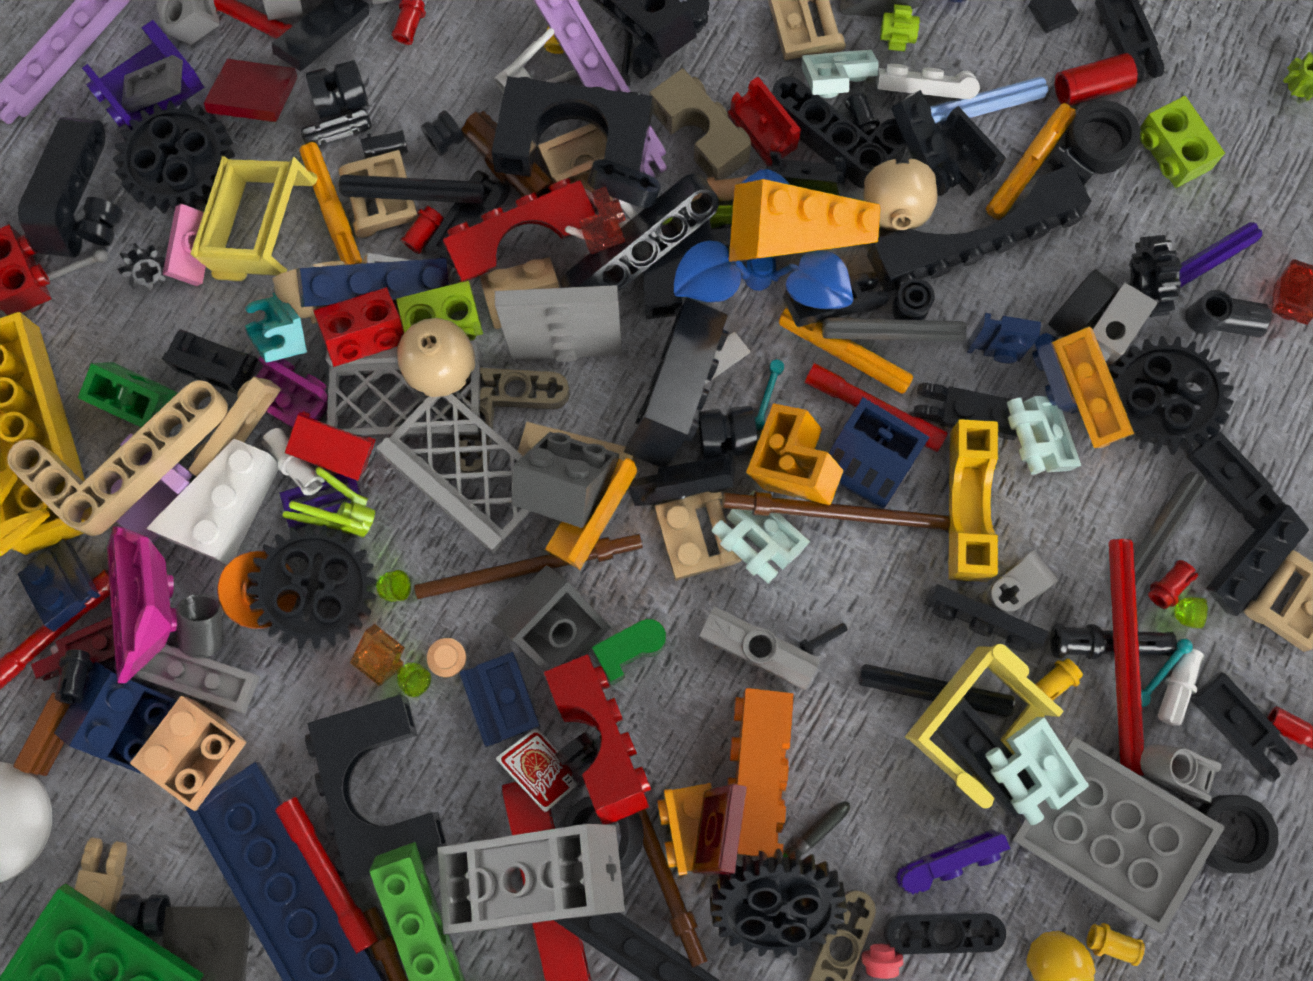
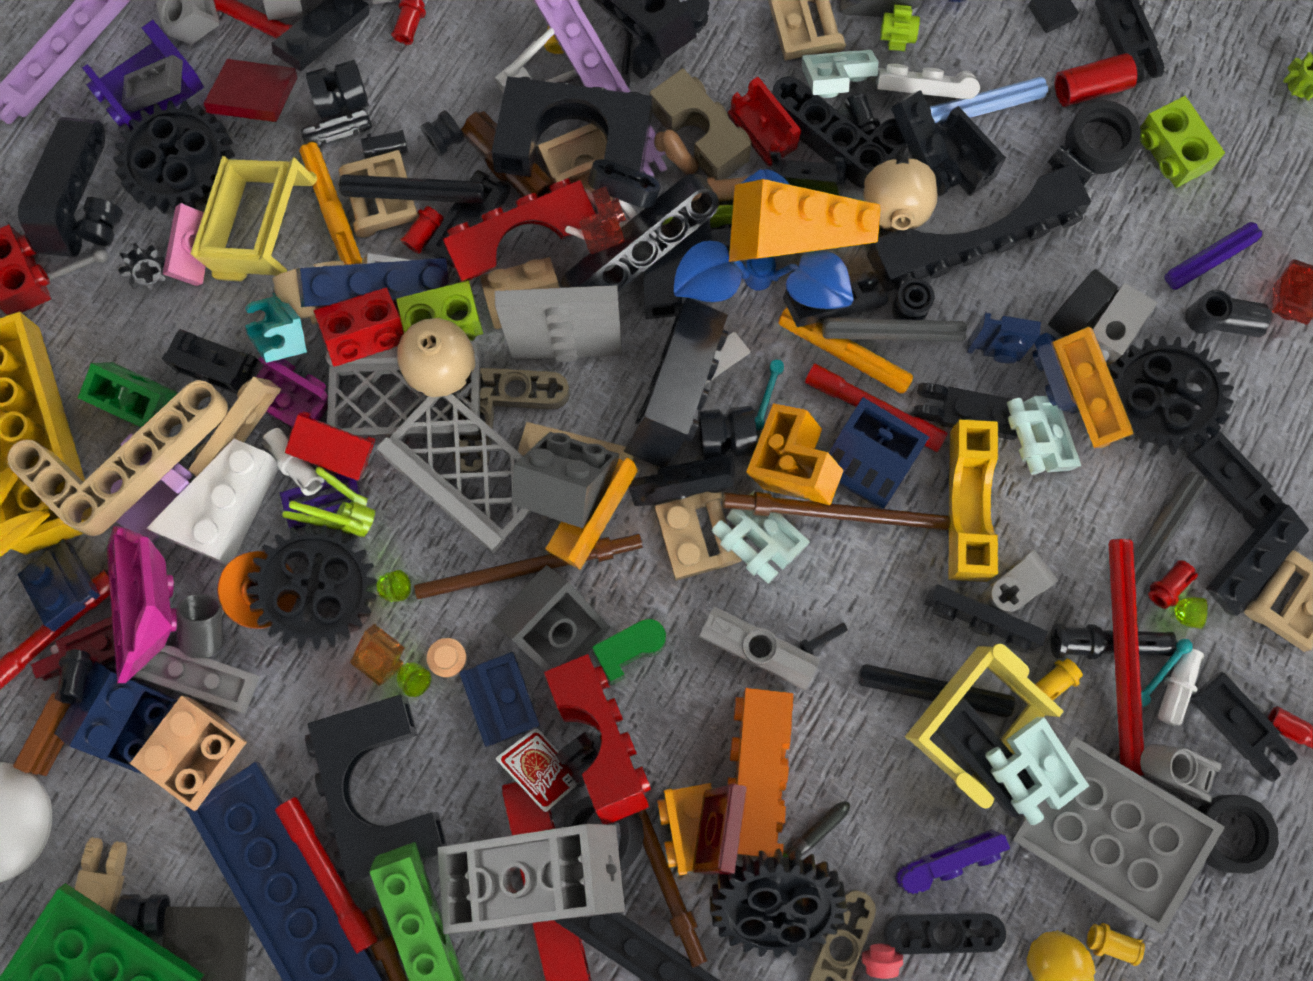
(676, 151): none -> medium nougat arm
(1031, 161): light orange axle -> none
(1156, 272): black gear -> none

